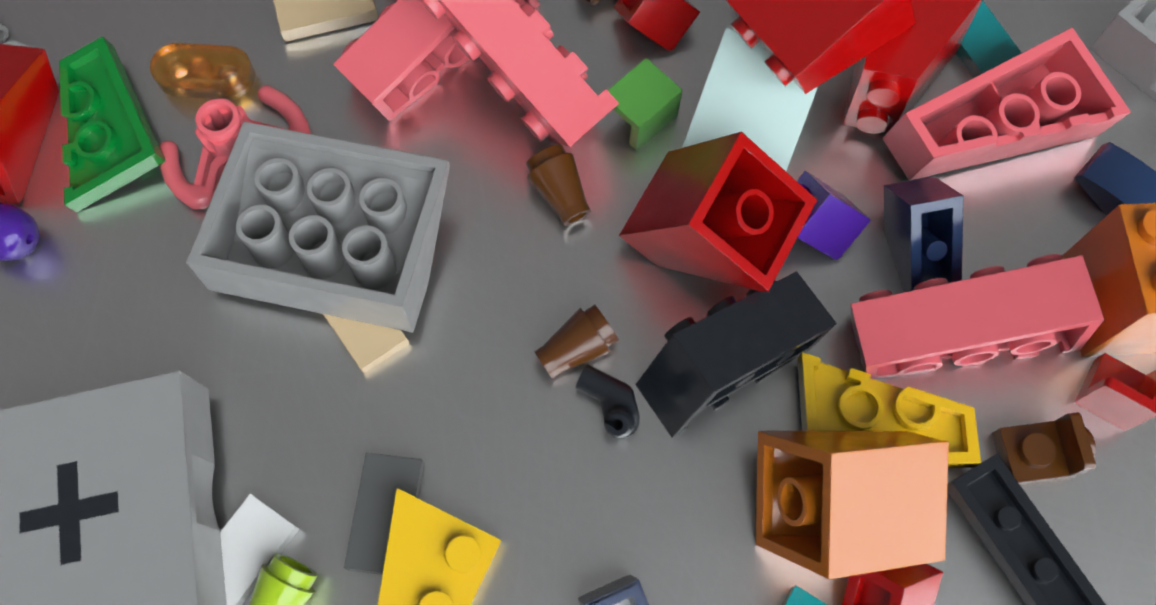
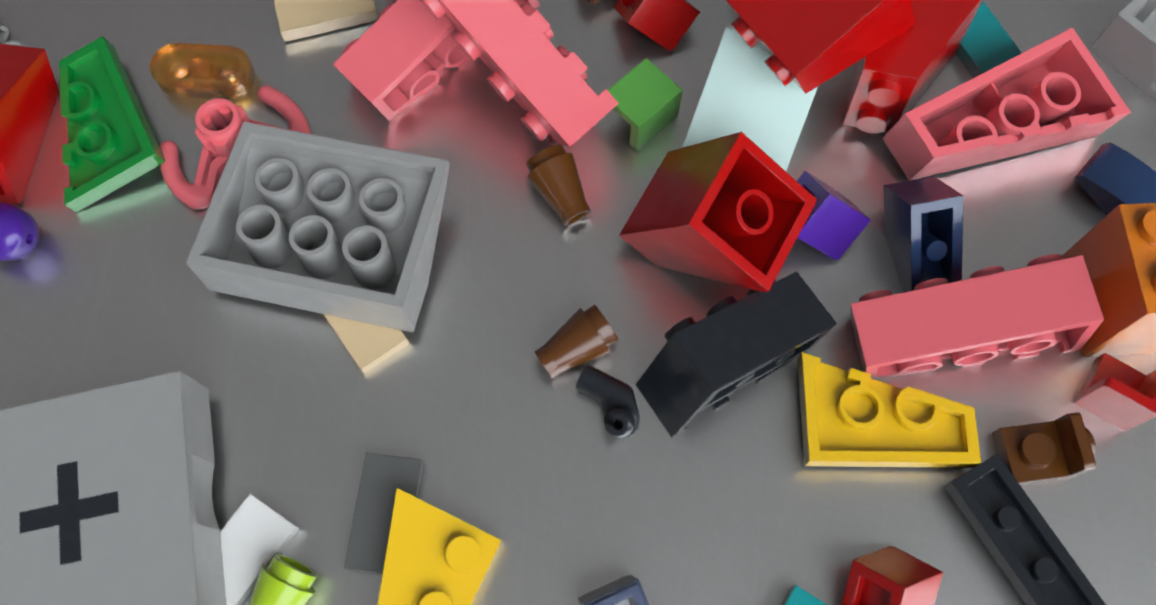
(852, 499): slope -> none

